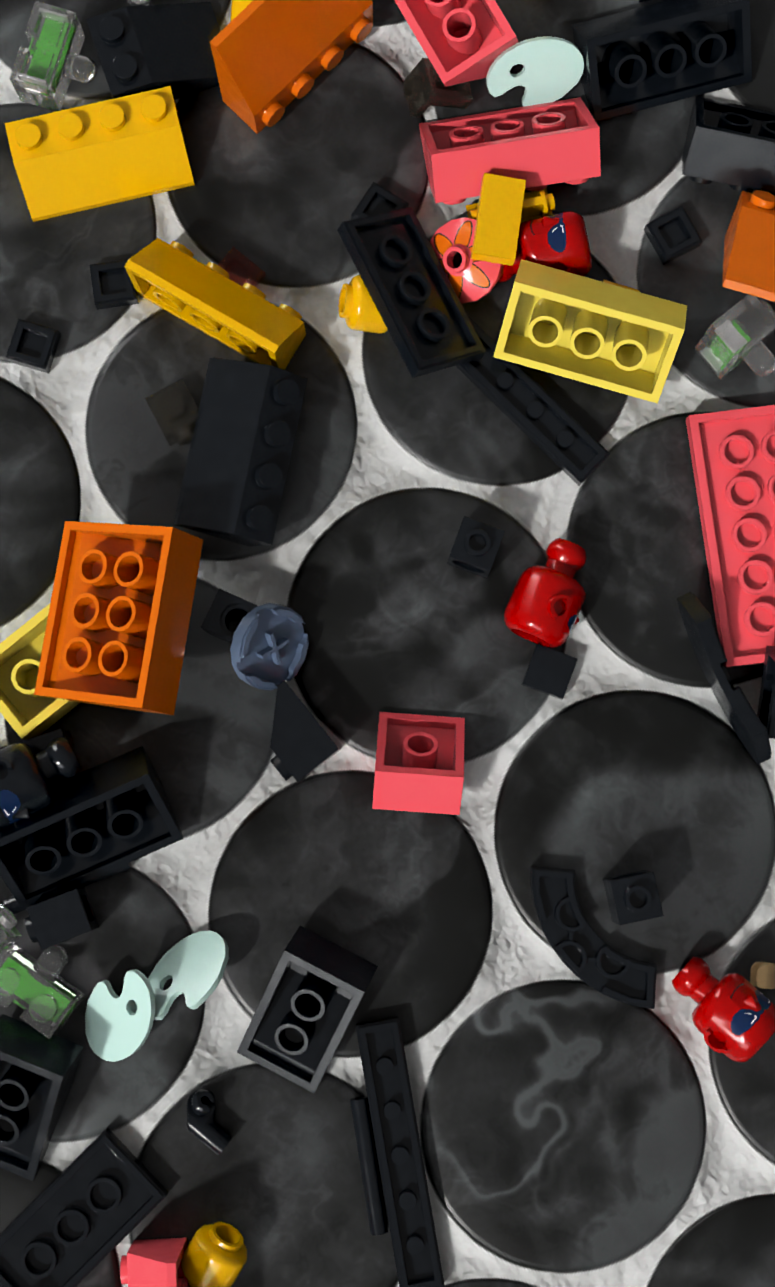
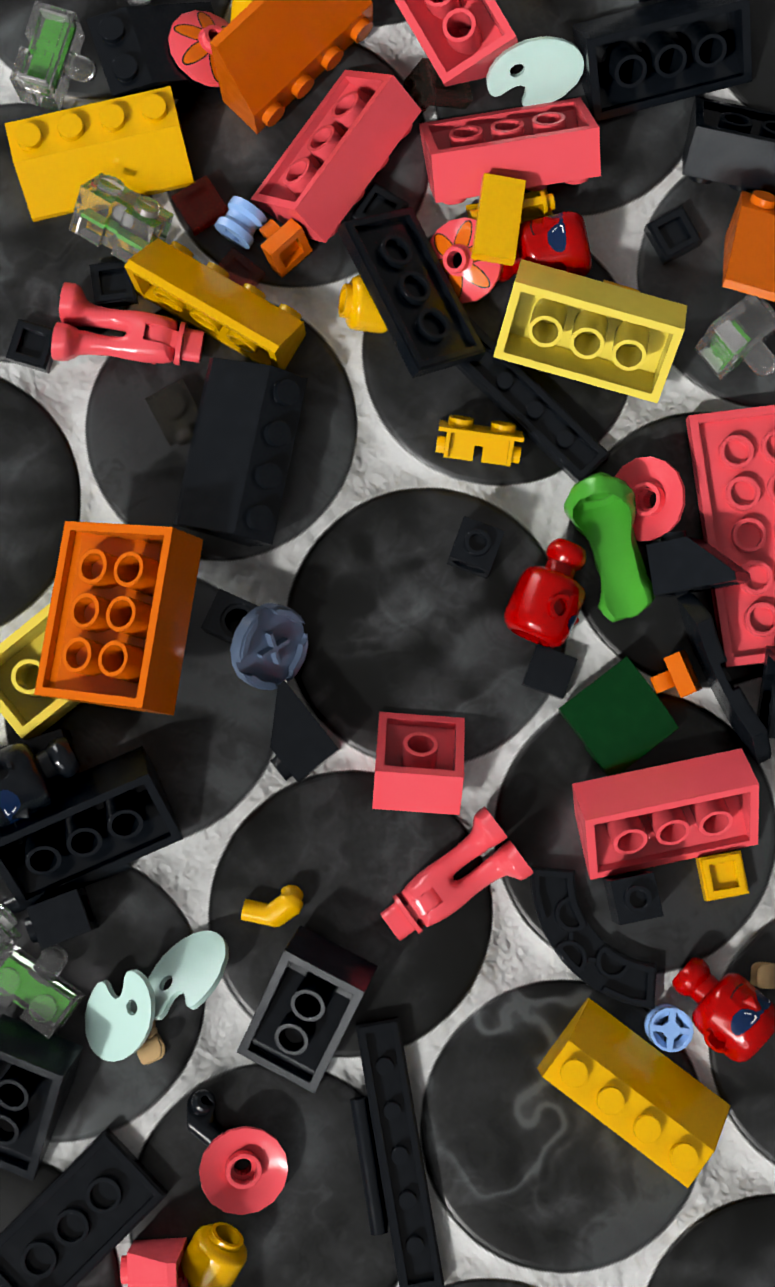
(118, 217): none -> clear piece
(147, 337): none -> coral piece
(153, 1048): none -> tan hand
(191, 46): none -> coral dish
(200, 205): none -> clear red tile
(240, 222): none -> light blue wheel
(246, 1189): none -> coral dish
(277, 911): none -> yellow arm
(284, 245): none -> orange tile
(338, 152): none -> coral slope
(435, 893): none -> coral piece
(495, 439): none -> yellow hinge
(605, 514): none -> bright green hair
(618, 718): none -> dark green slope
(636, 1092): none -> yellow slope
(655, 476): none -> coral dish
(667, 813): none -> coral slope
(677, 1028): none -> light blue wheel
(679, 674): none -> orange tile
(690, 565): none -> black slope
(722, 875): none -> yellow tile

